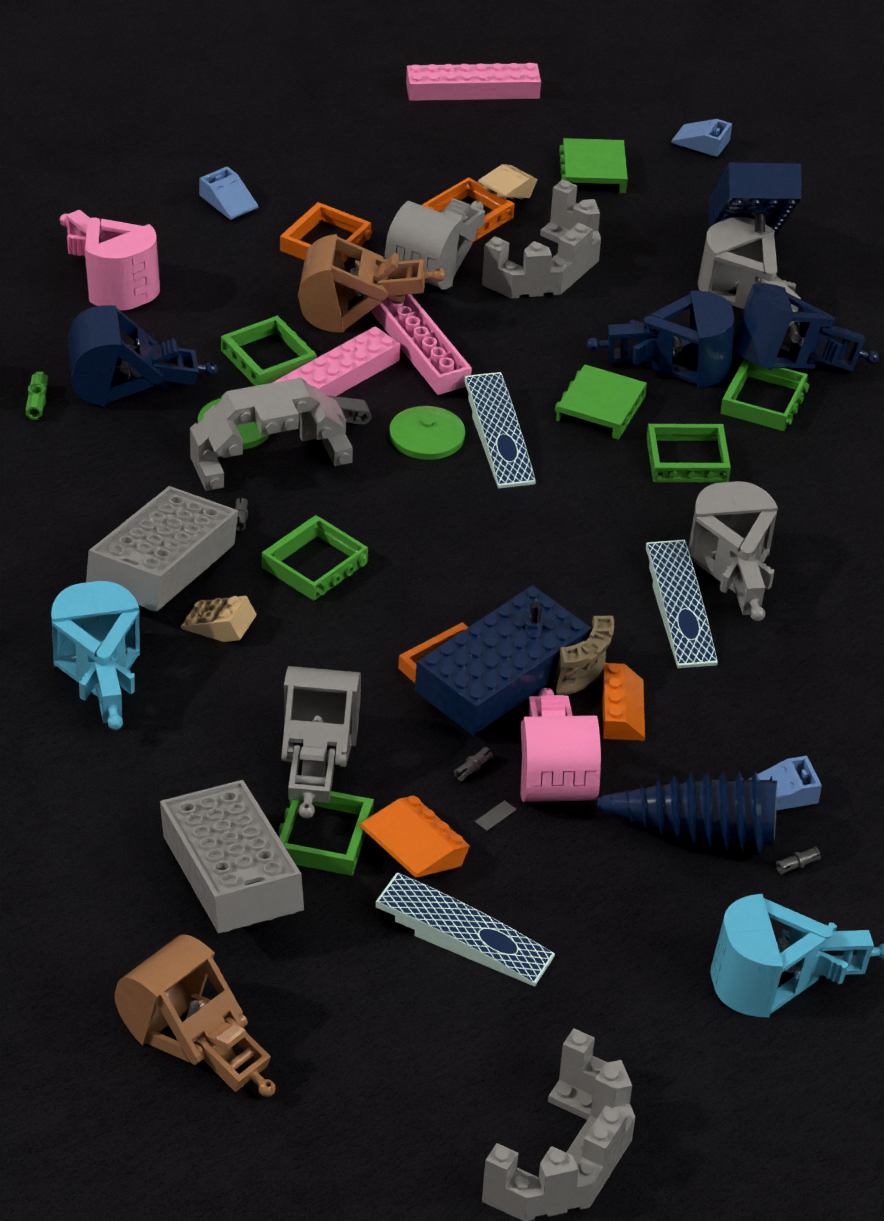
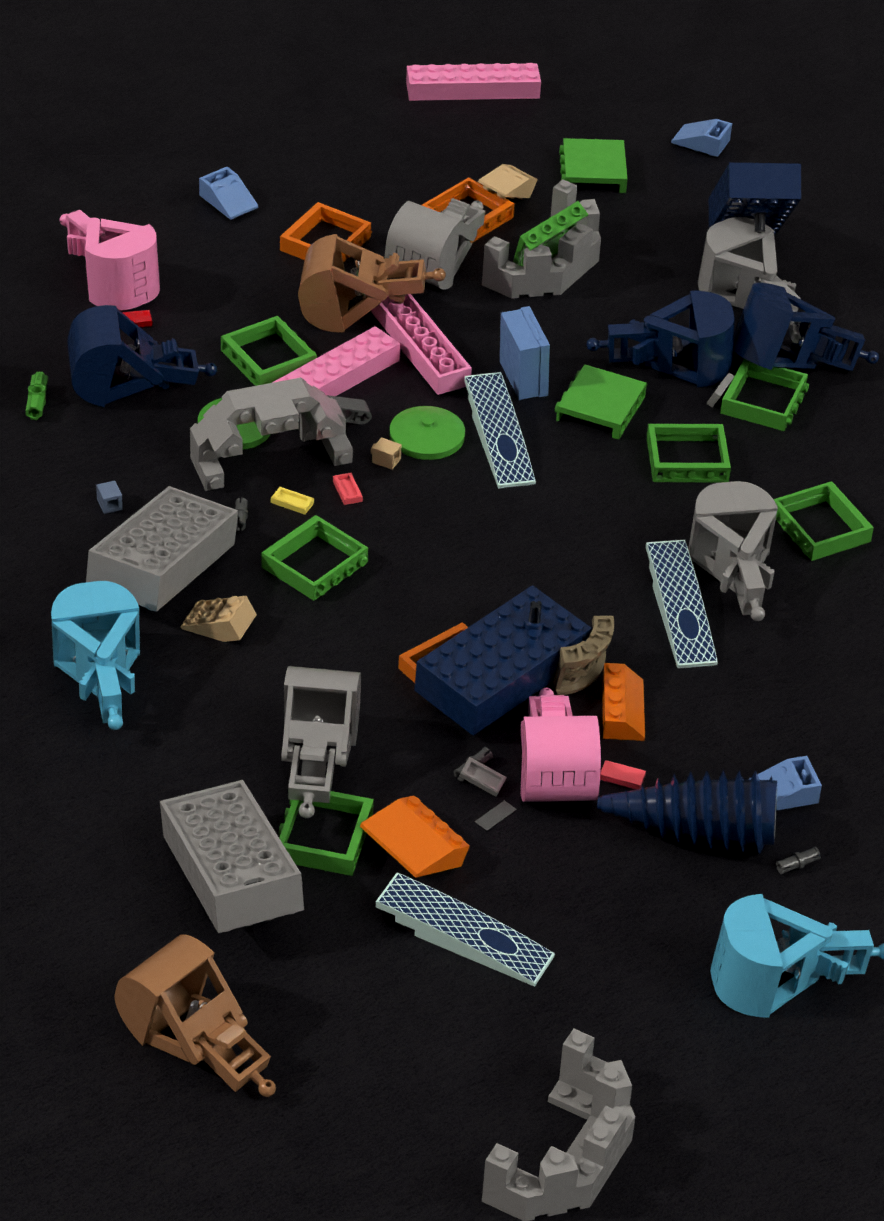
(109, 497): none -> sand blue brick
(140, 318): none -> red tile
(292, 500): none -> light yellow tile
(347, 488): none -> coral tile
(386, 453): none -> tan brick
(482, 776): none -> light grey tile
(524, 353): none -> medium blue container
(550, 231): none -> bright green panel
(622, 775): none -> coral tile
(720, 389): none -> light grey tile
(828, 492): none -> bright green window

